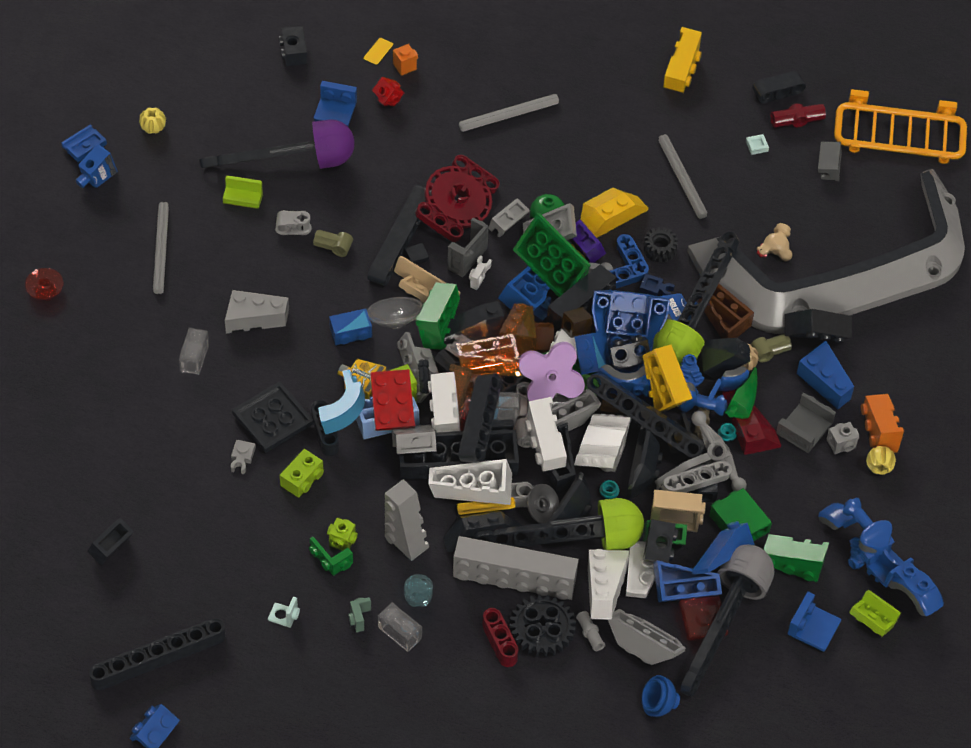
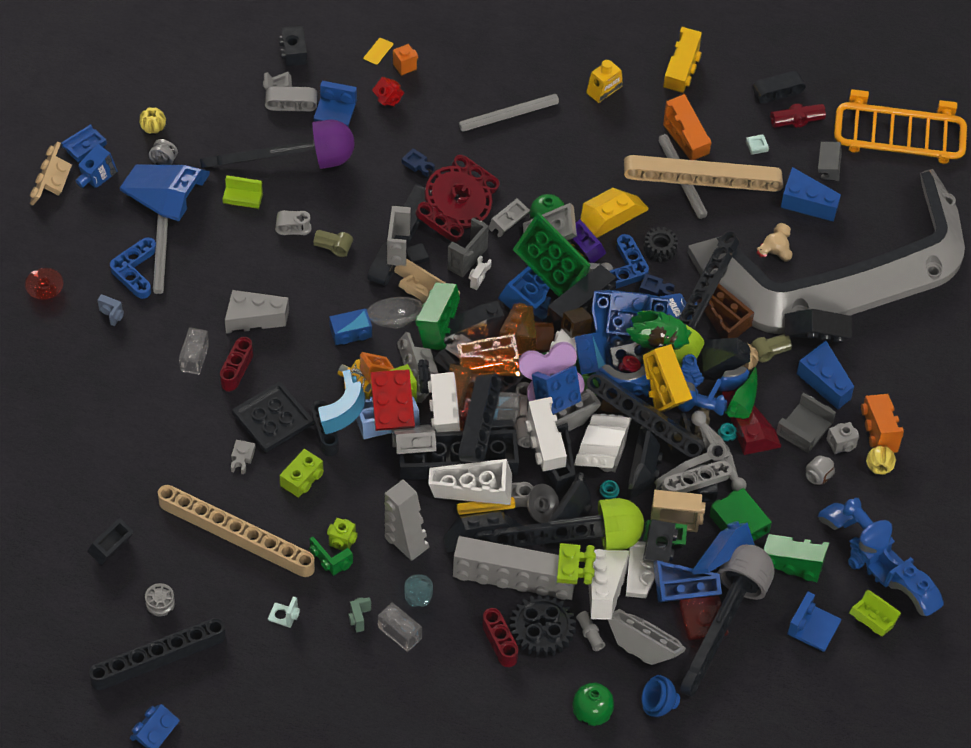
(53, 174): none -> tan bracket
(111, 307): none -> sand blue bracket
(129, 265): none -> blue beam
(159, 600): none -> light grey wheel
(162, 152): none -> light grey wheel
(163, 187): none -> blue wedge
(236, 364): none -> dark red beam
(242, 537): none -> tan beam
(281, 80): none -> light grey bracket
(291, 98): none -> light grey beam
(373, 363): none -> orange slope
(399, 225): none -> light grey panel
(416, 161): none -> dark blue plate
(560, 386): none -> blue bracket
(569, 564): none -> lime plate
(593, 704): none -> green cylinder
(604, 81): none -> yellow torso
(629, 364): none -> dark red plate
(657, 330): none -> green head
(686, 128): none -> orange wedge
(703, 173): none -> tan beam
(809, 196): none -> blue wedge
(820, 470): none -> light grey head

